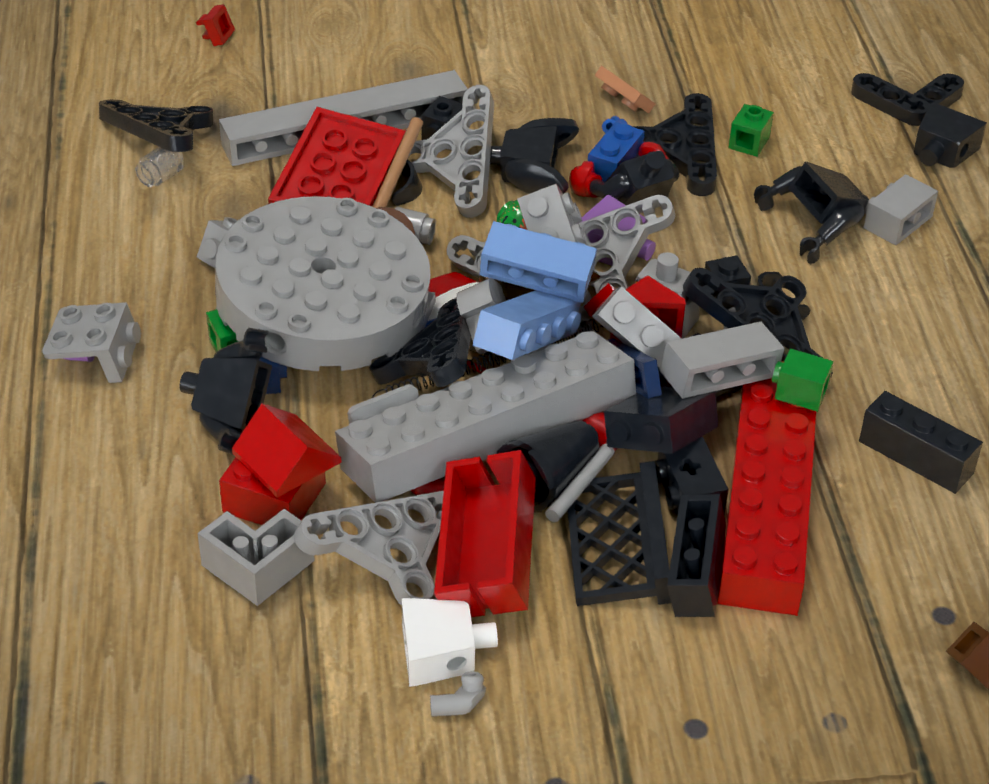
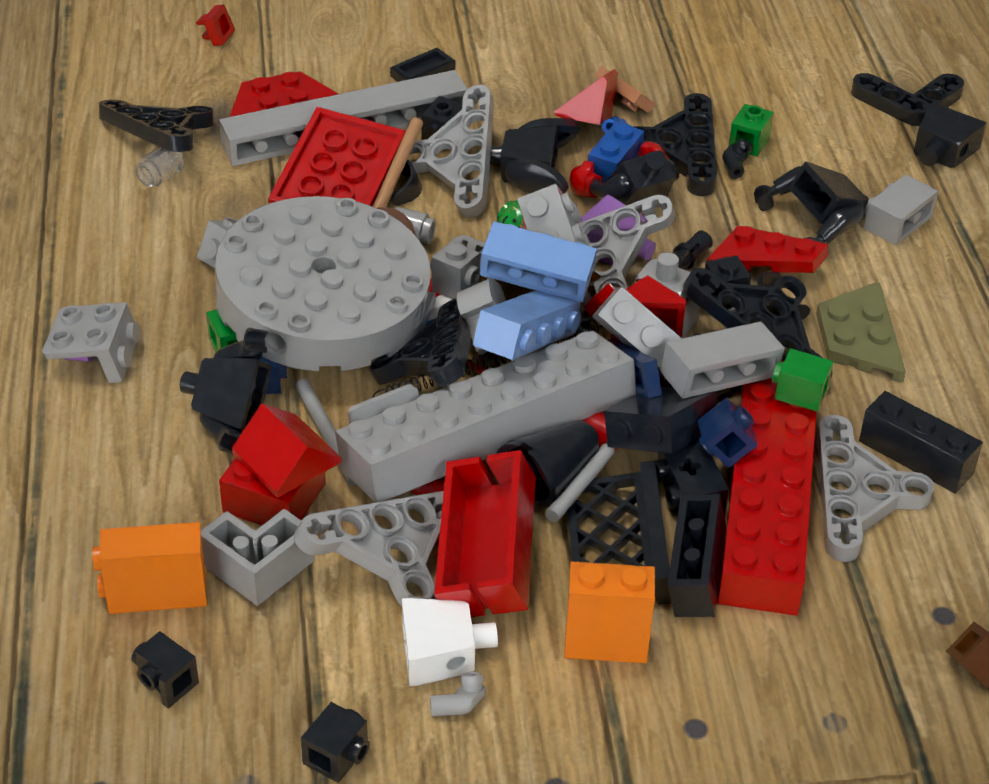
(151, 567): none -> orange brick
(166, 668): none -> black brick
(277, 91): none -> red wing
(319, 417): none -> light grey bar
(335, 742): none -> black brick
(425, 64): none -> black tile
(454, 269): none -> light grey brick
(593, 103): none -> slope
(609, 612): none -> orange brick
(695, 246): none -> black pin
(727, 432): none -> dark blue brick
(735, 155): none -> black arm
(772, 250): none -> red wing
(858, 473): none -> light grey beam
(860, 331): none -> olive wing

